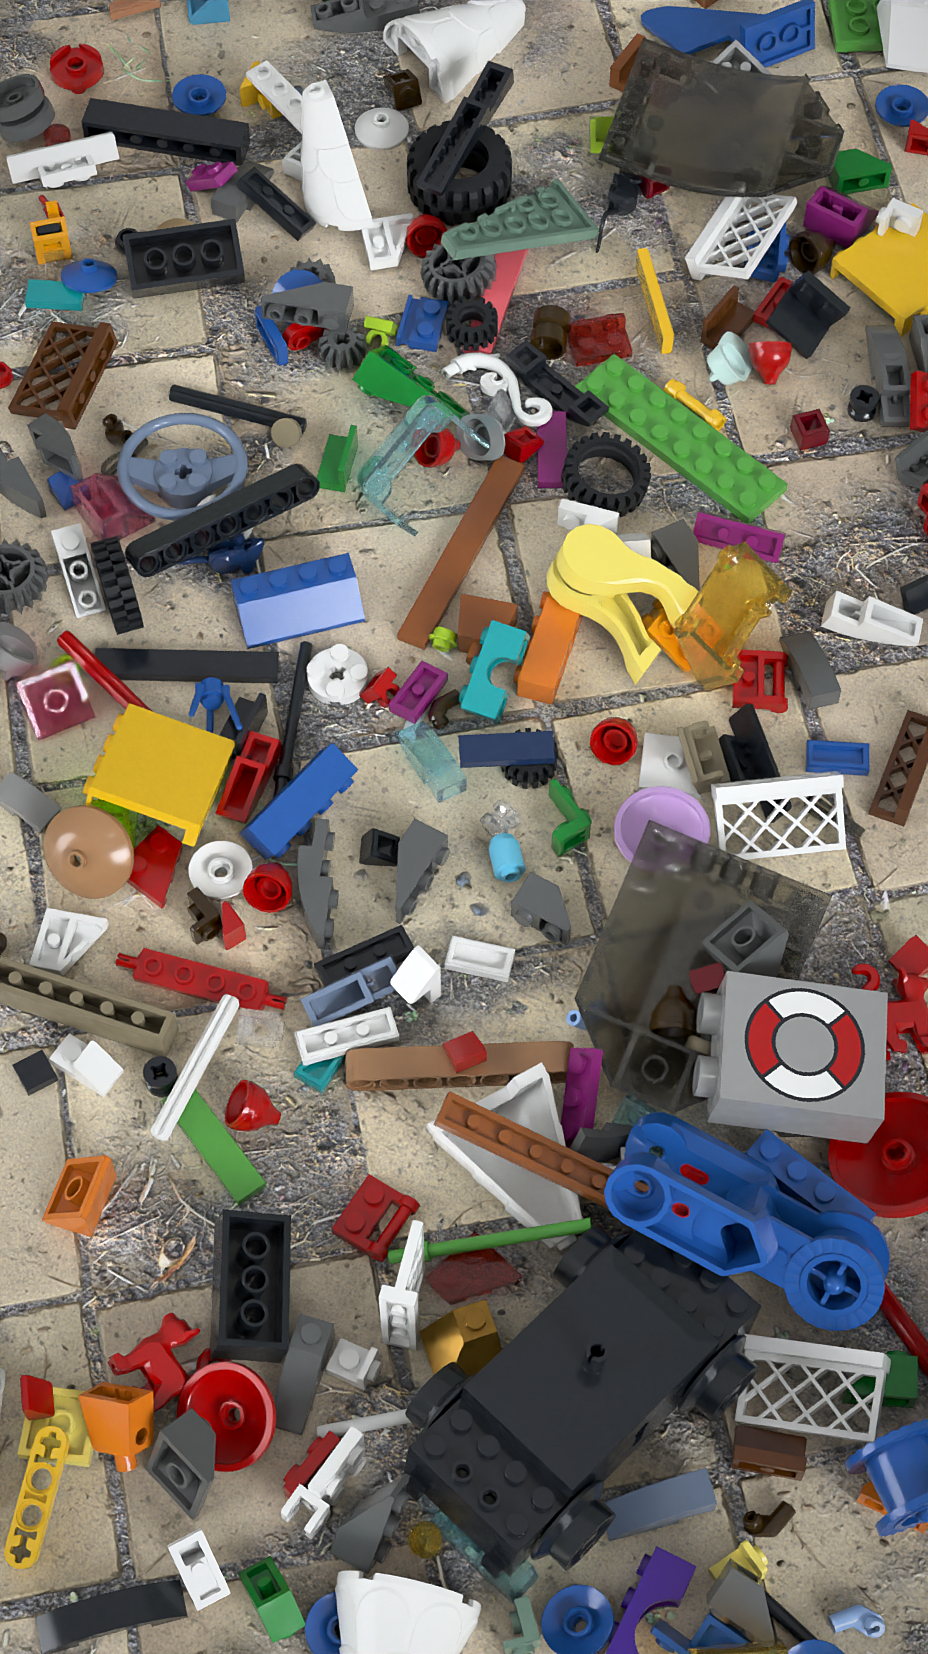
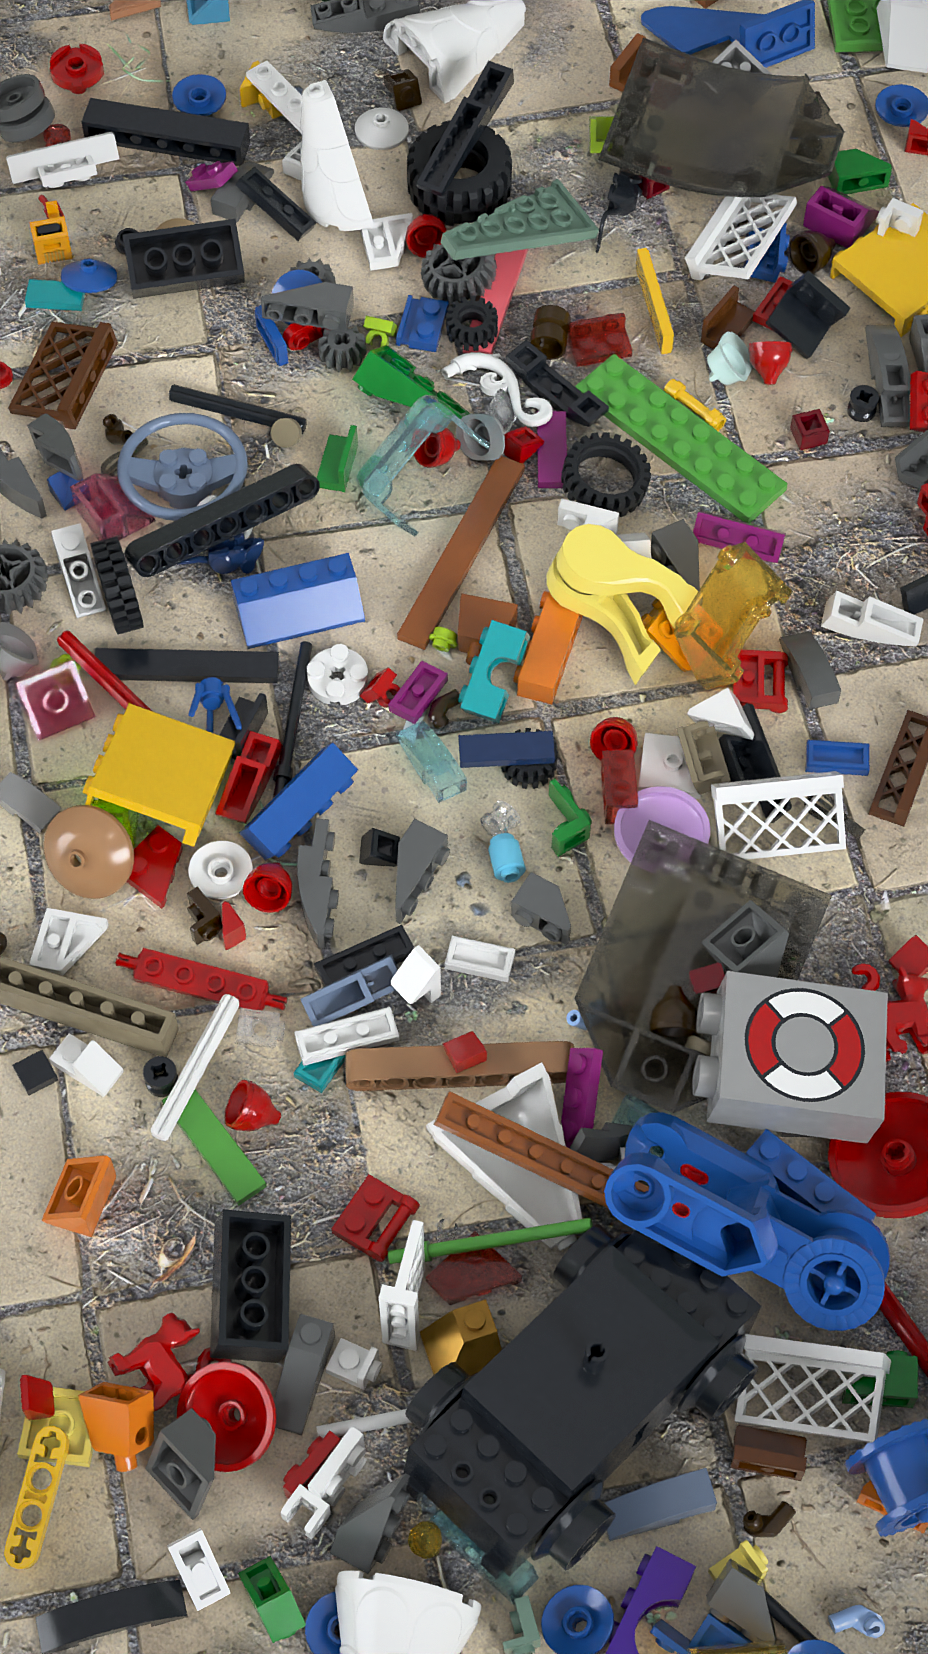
(618, 782): none -> clear red bracket
(723, 713): none -> white slope

